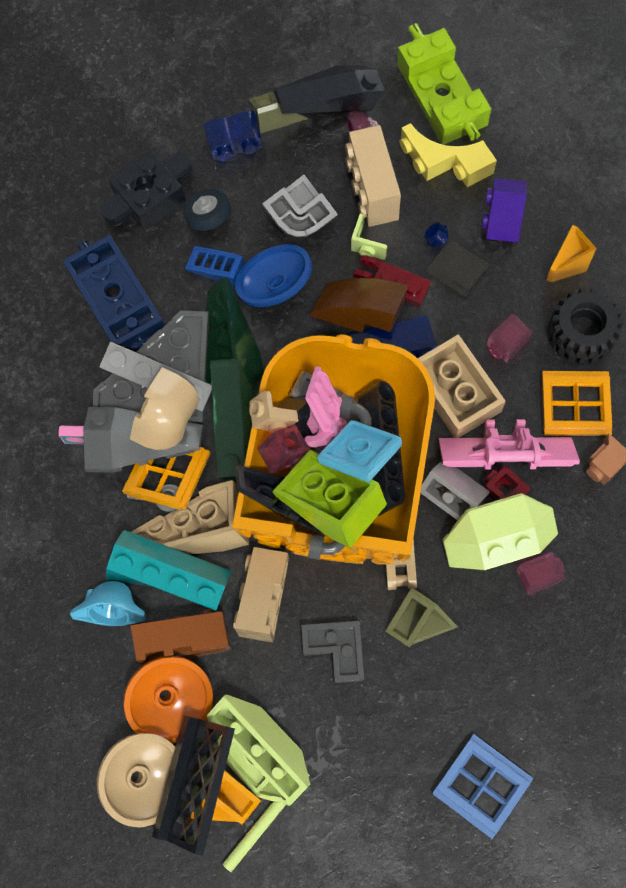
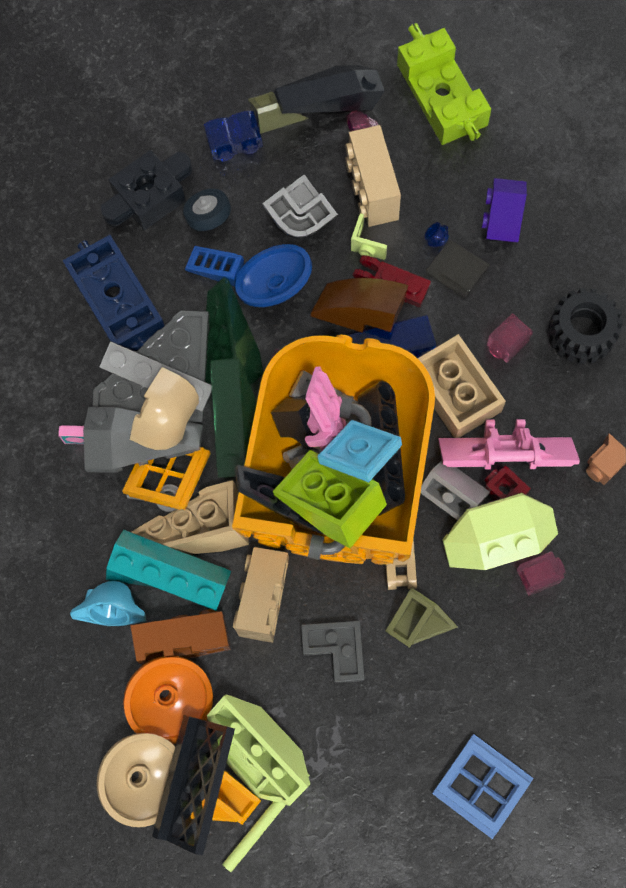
(270, 418): tan bracket -> none
(283, 448): clear pink brick -> none
(469, 162): light yellow arch -> none
(573, 256): light orange slope -> none
(576, 427): light orange piece -> none

